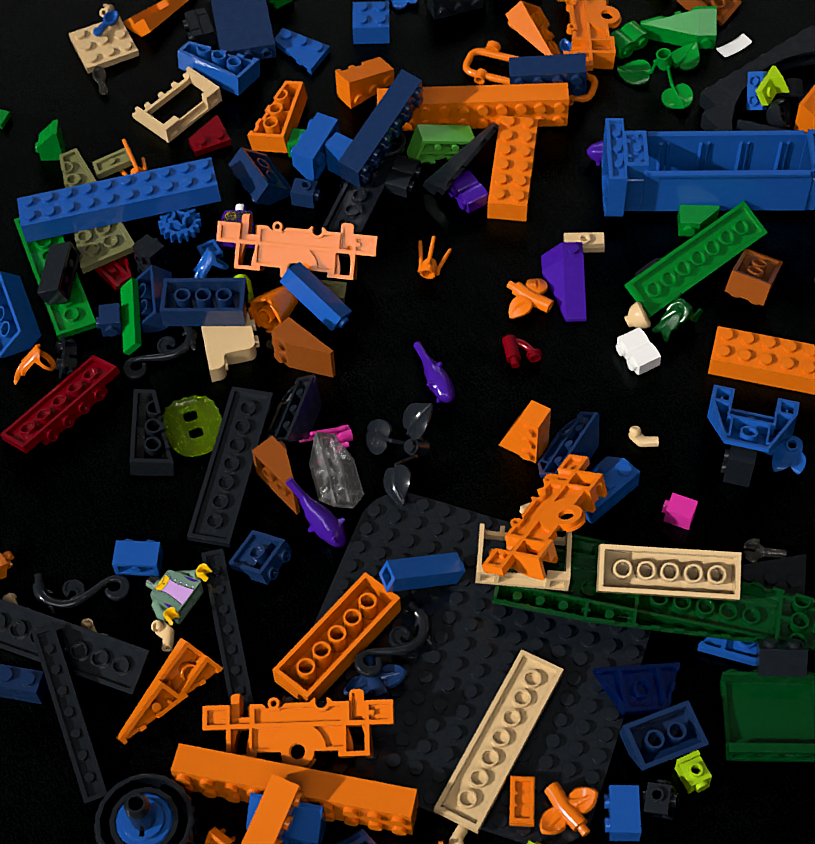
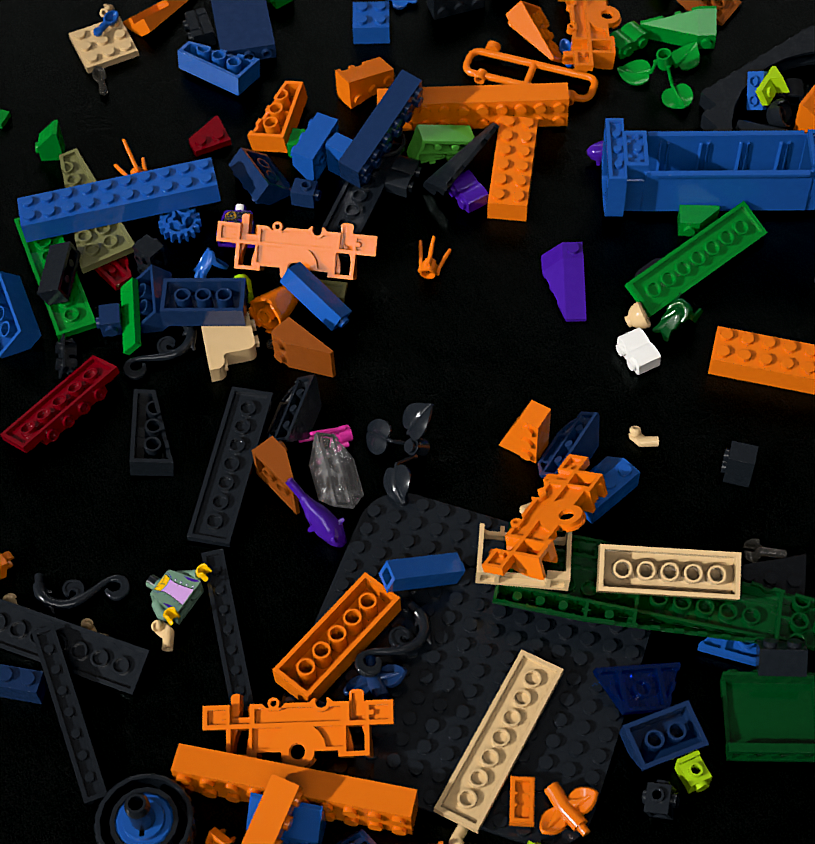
(31, 358): orange piece -> none
(111, 163): olive plate -> none
(137, 557): blue brick -> none
(175, 126): tan hinge -> none
(178, 429): clear neon green piece -> none
(179, 675): orange wedge -> none
(214, 247): blue tile -> none
(261, 556): dark blue plate -> none
(302, 49): blue wing -> none
(436, 376): dark purple piece -> none
(511, 347): dark red plant -> none
(528, 296): orange plant -> none
(551, 69): dark blue brick -> none
(591, 241): tan plate -> none
(623, 813): blue brick -> none
(679, 511): dark pink brick -> none
(734, 46): white sticker -> none
(749, 428): blue wedge -> none
(753, 277): dark orange slope -> none
(788, 457): blue plate -> none

